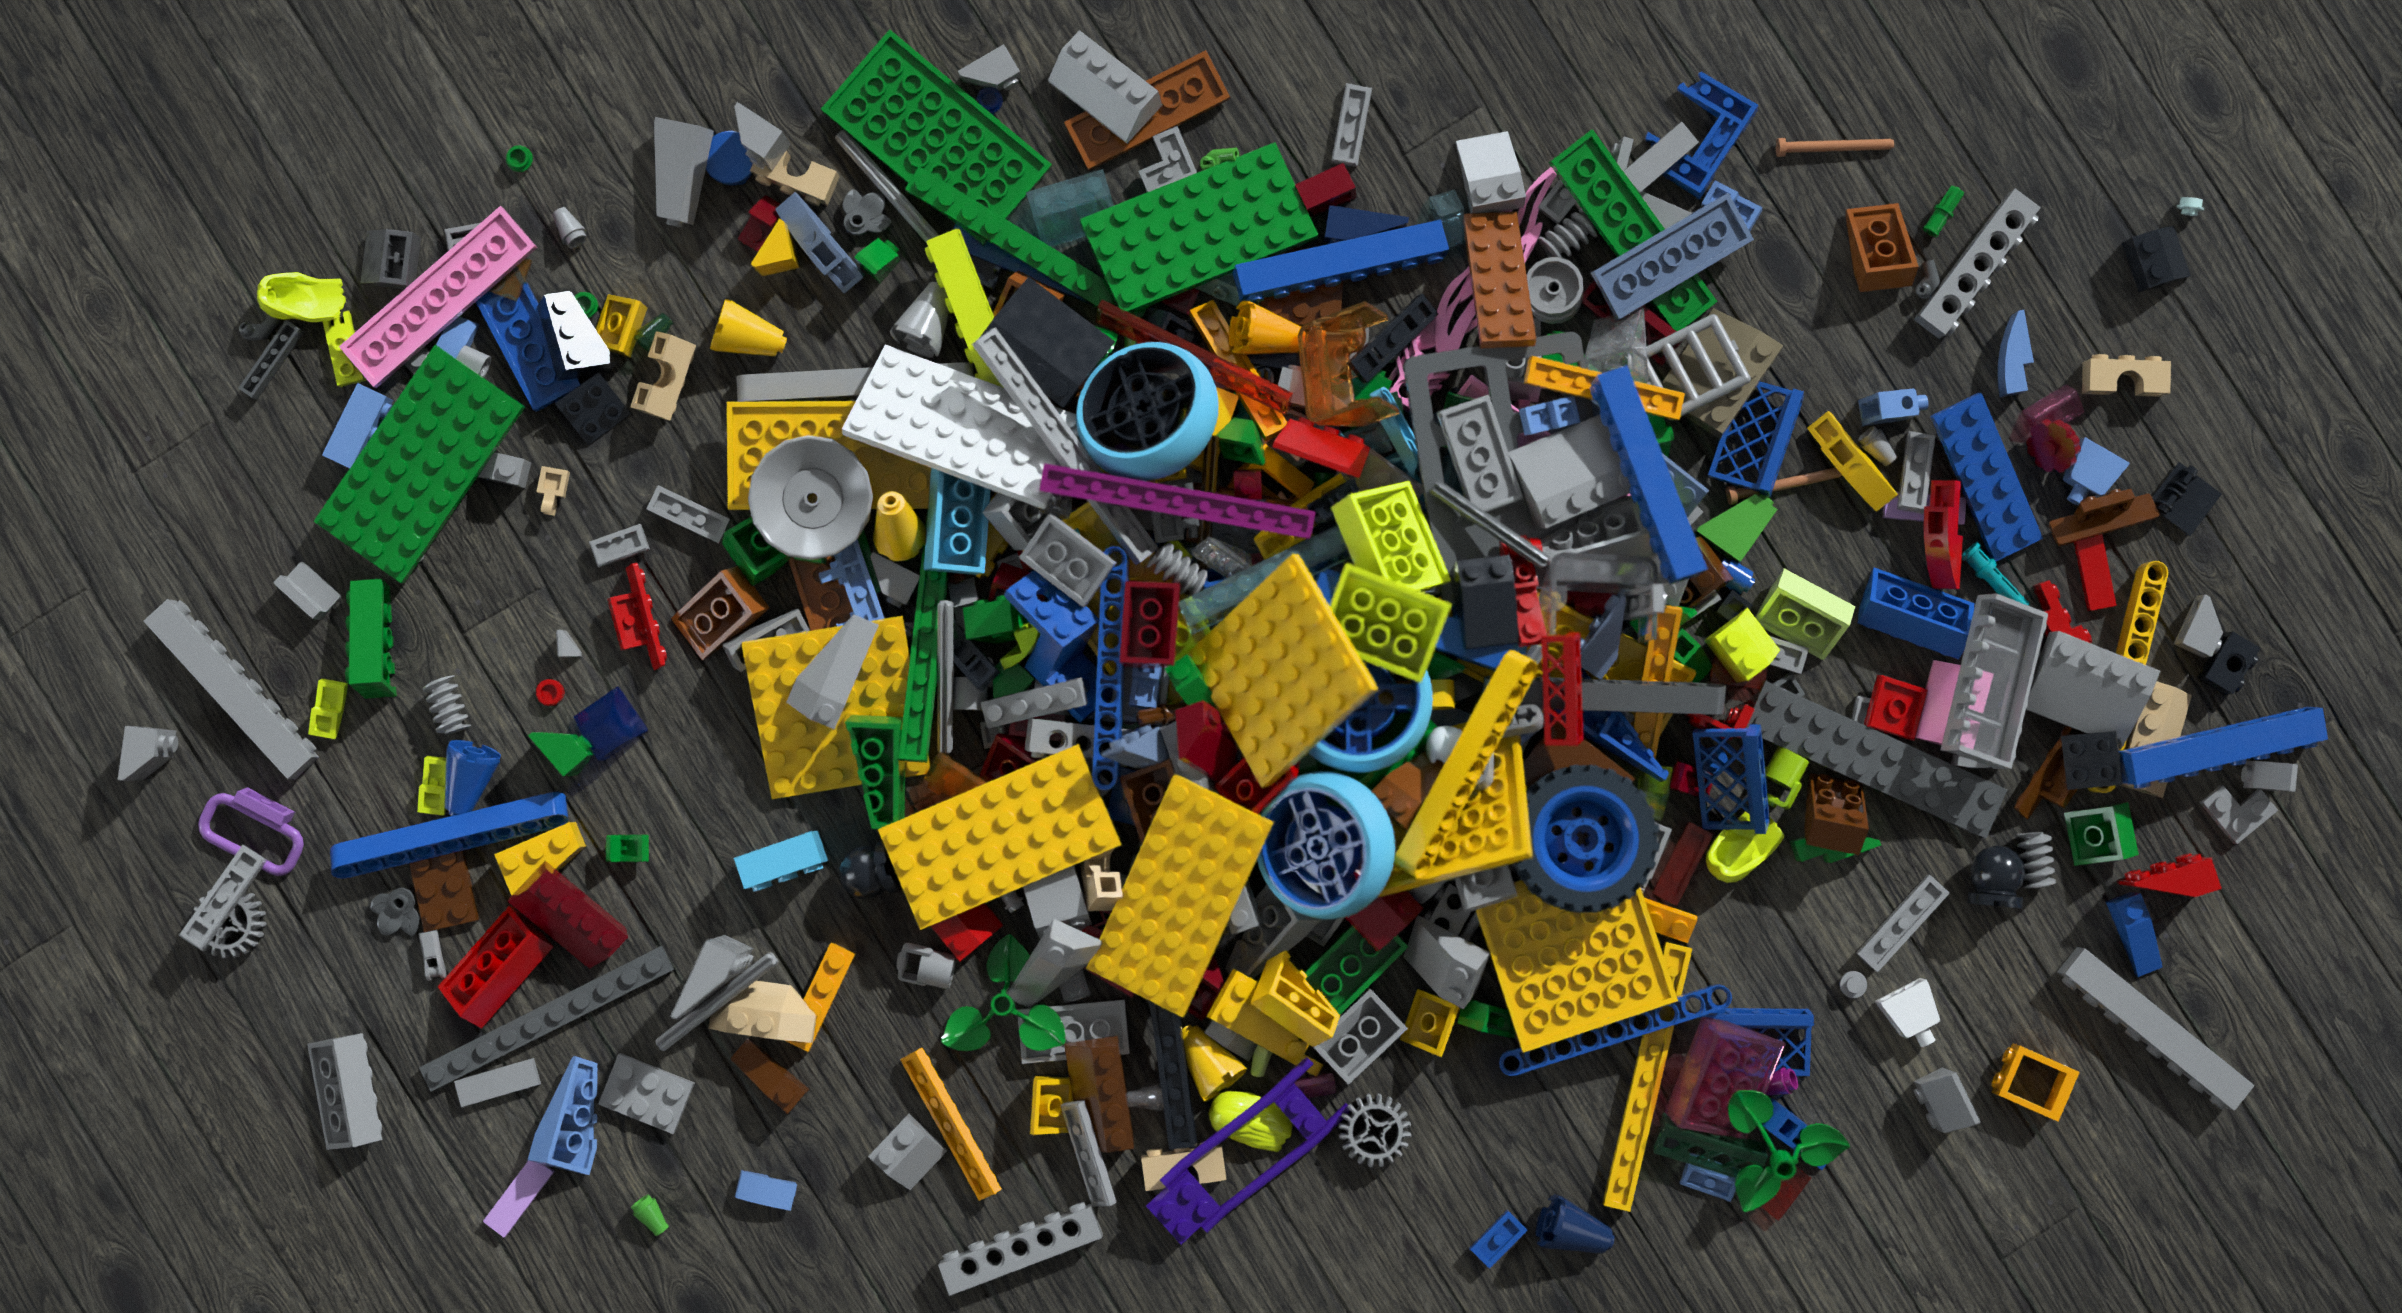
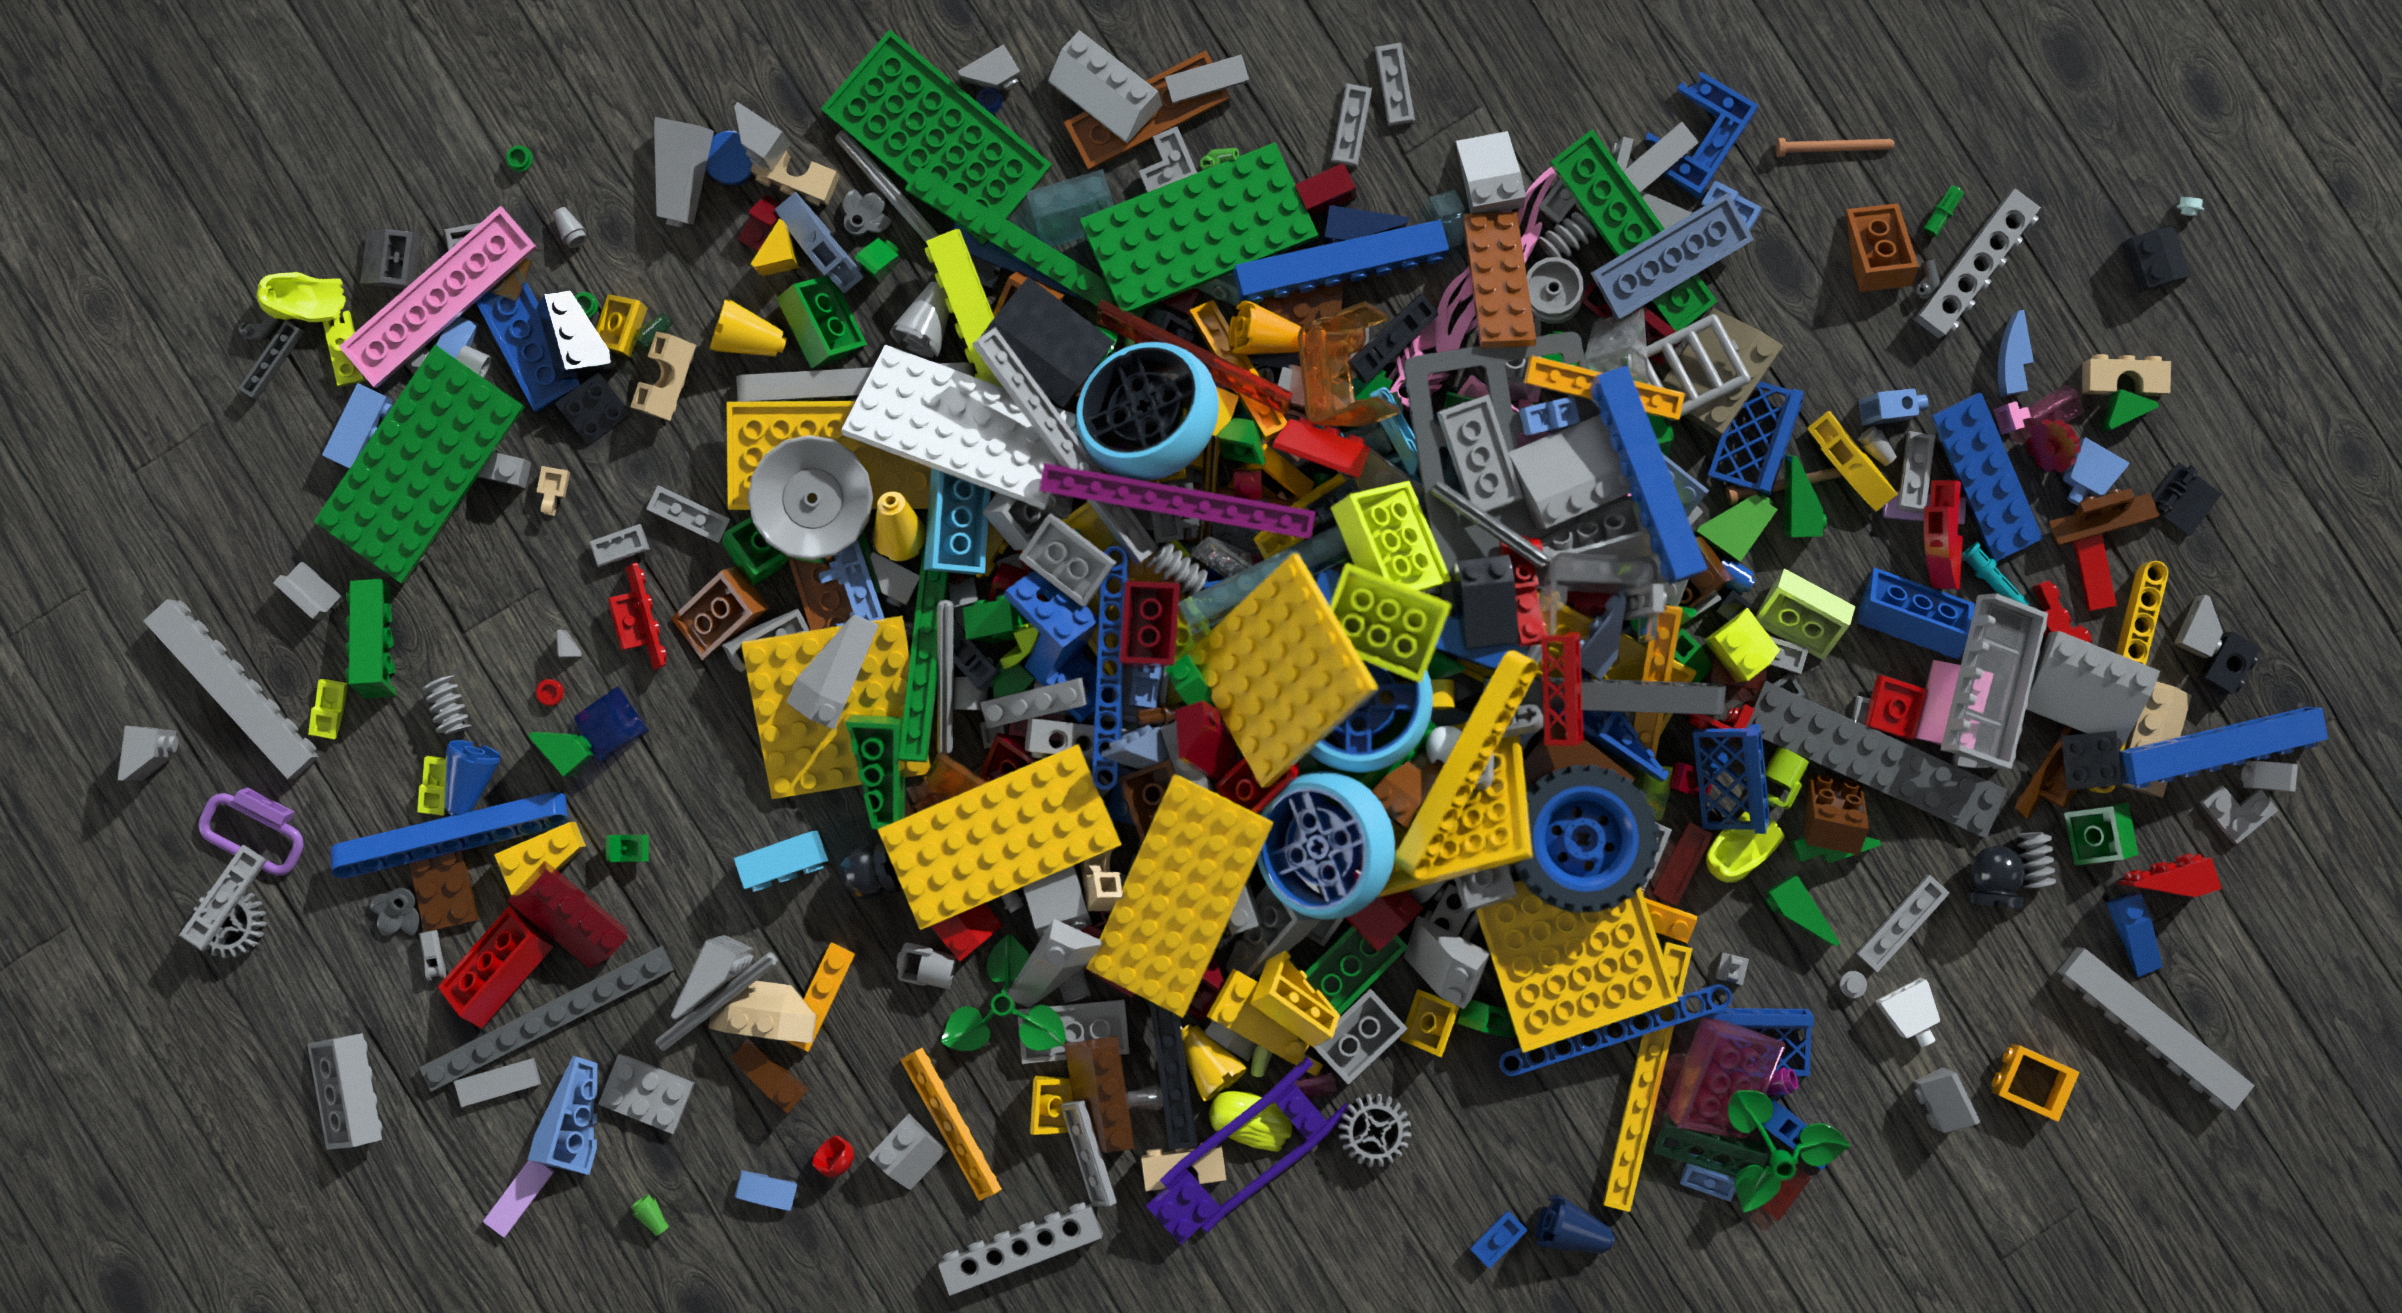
(821, 321): none -> green slope
(833, 1157): none -> red hair
(1207, 79): none -> light grey tile
(1394, 84): none -> light grey tile
(1731, 968): none -> light grey tile
(1795, 904): none -> green slope
(1801, 506): none -> green slope
(2011, 417): none -> bright pink tile
(2125, 407): none -> green slope

